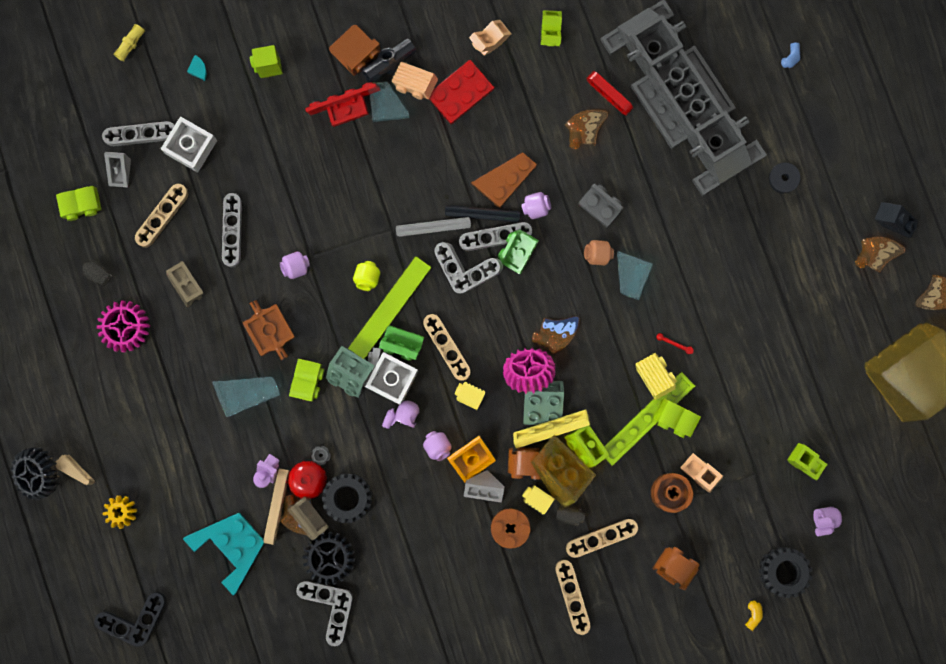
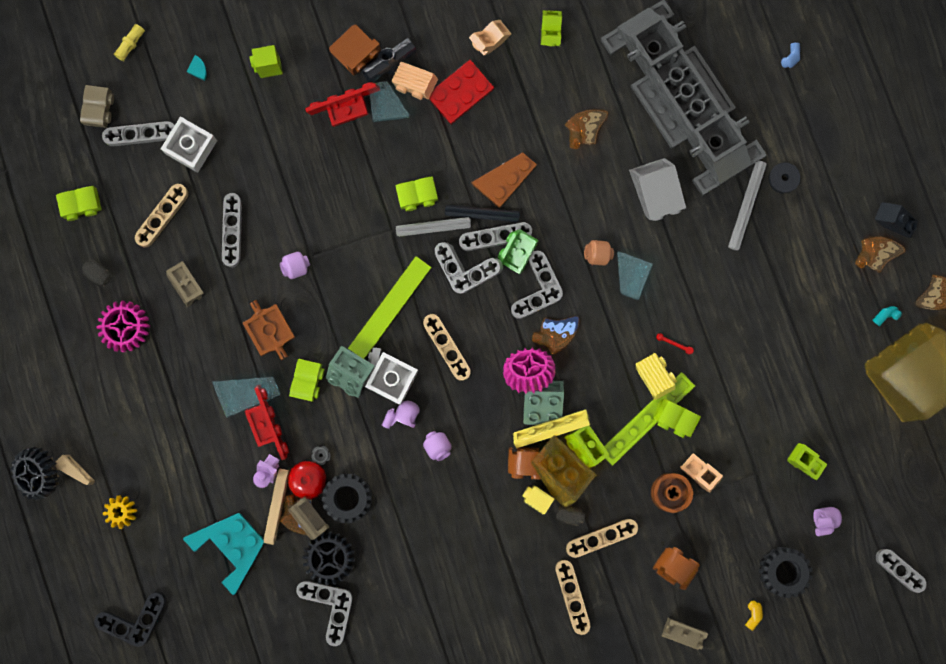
(96, 106): none -> dark tan brick
(117, 169): light grey slope -> none
(263, 423): none -> red bracket
(366, 276): neon yellow head -> none
(401, 343): bright green bracket -> none
(417, 193): none -> lime brick
(469, 395): light yellow brick -> none
(471, 459): light orange slope -> none
(484, 487): light grey slope -> none
(521, 528): dark orange brick -> none
(536, 205): lavender head -> none
(545, 286): none -> light grey beam
(601, 205): dark grey bracket -> none
(609, 93): red beam -> none
(658, 189): none -> light grey slope
(684, 634): none -> dark tan hinge
(747, 205): none -> light grey axle
(887, 313): none -> teal arm
(915, 575): none -> light grey beam

